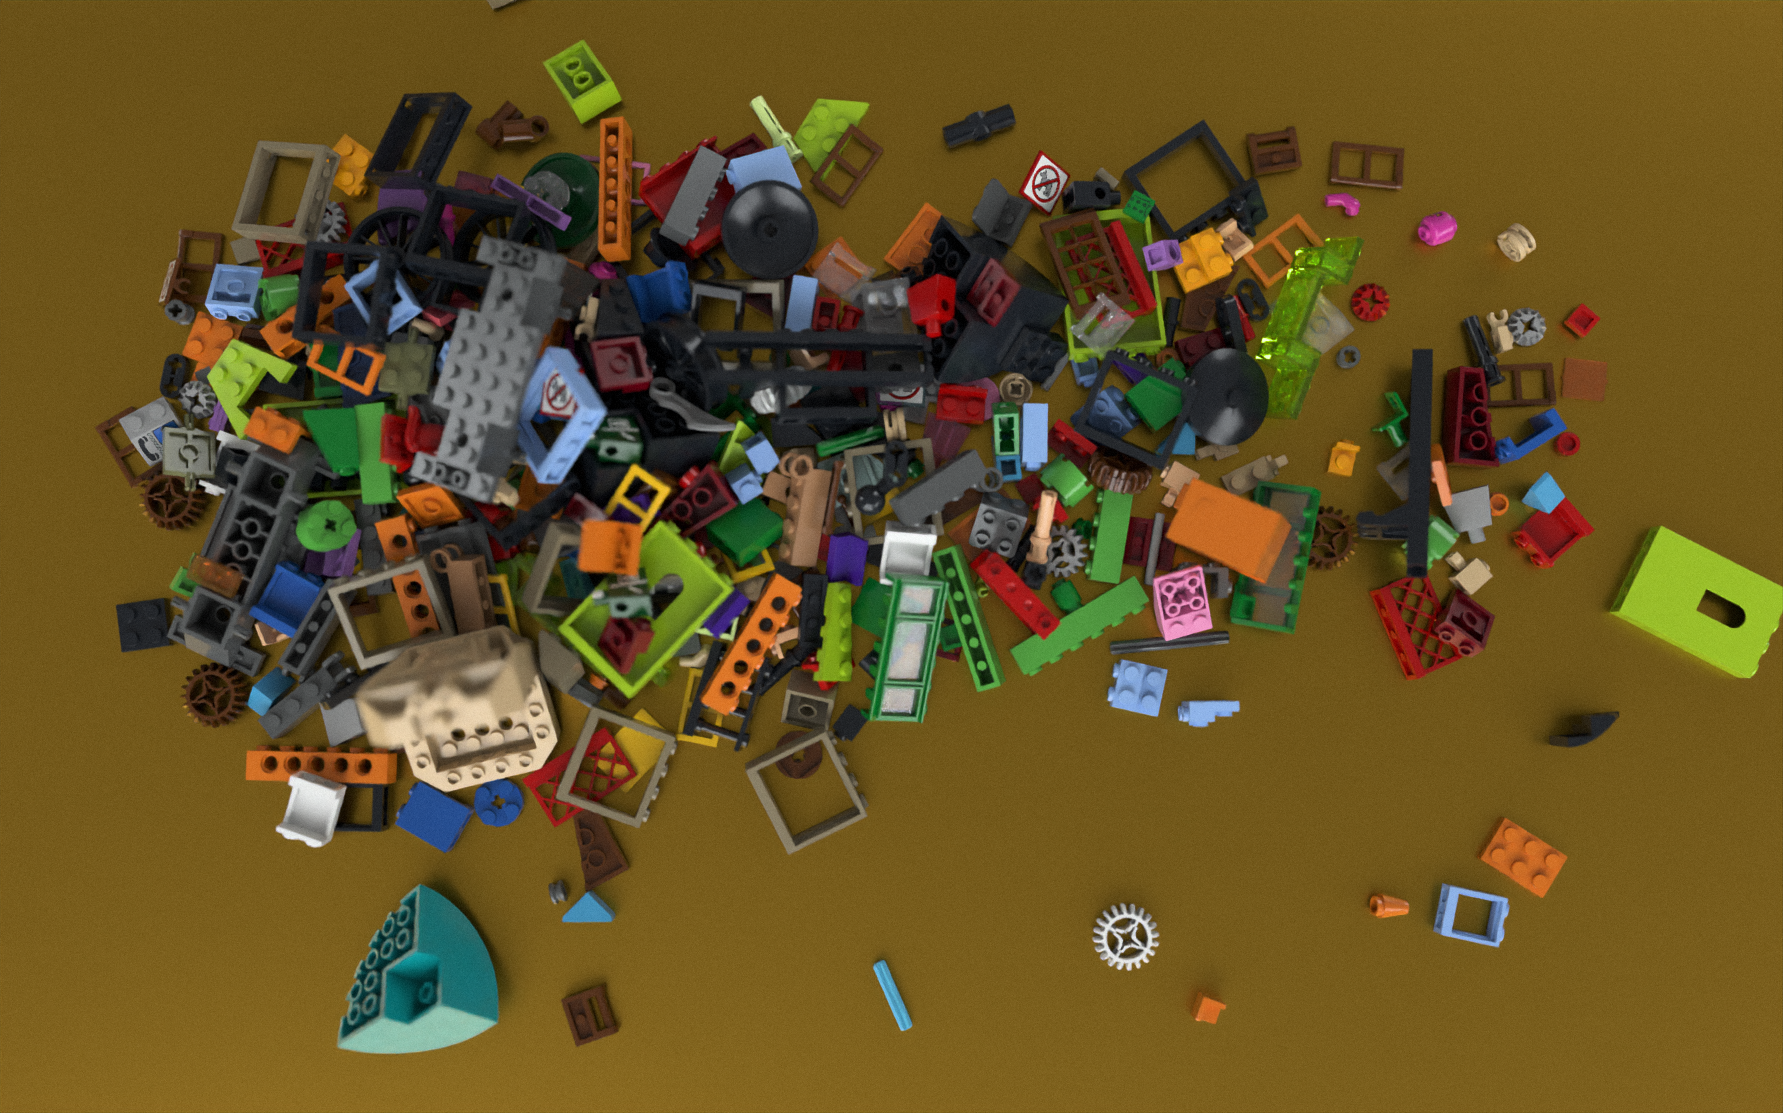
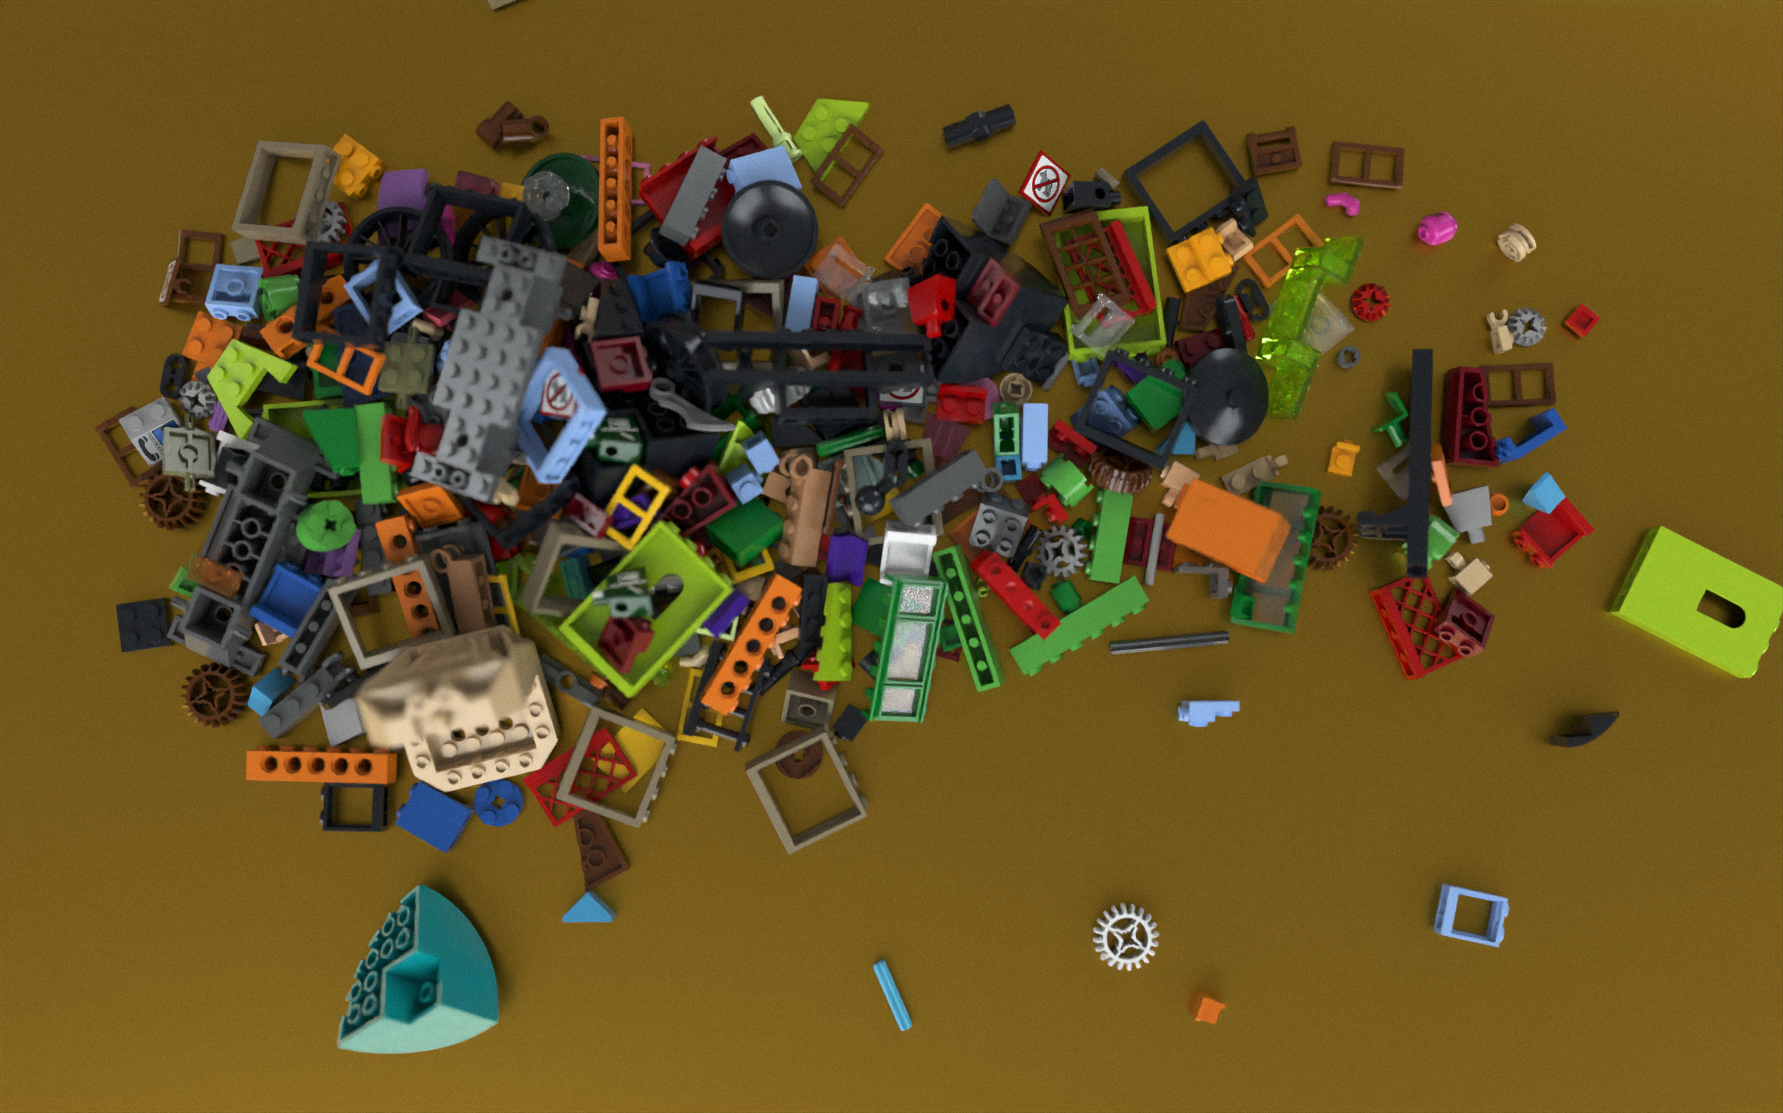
(174, 307): dark grey bush -> none
(275, 429): orange bracket -> none
(312, 809): white panel -> none
(451, 118): black window -> none
(534, 203): medium lavender piece -> none
(557, 892): dark grey bush -> none
(559, 664): dark tan slope -> none
(582, 81): lime slope -> none
(582, 1019): reddish brown plate -> none
(610, 547): orange bracket -> none
(1040, 537): light nougat pin -> none
(1137, 687): light blue plate -> none
(1139, 206): green tile -> none
(1162, 255): medium lavender brick -> none
(1181, 603): bright pink slope -> none
(1388, 906): orange cone -> none
(1484, 355): black pin -> none
(1522, 857): orange plate -> none
(1566, 444): red tile -> none
(1584, 379): clear orange piece -> none

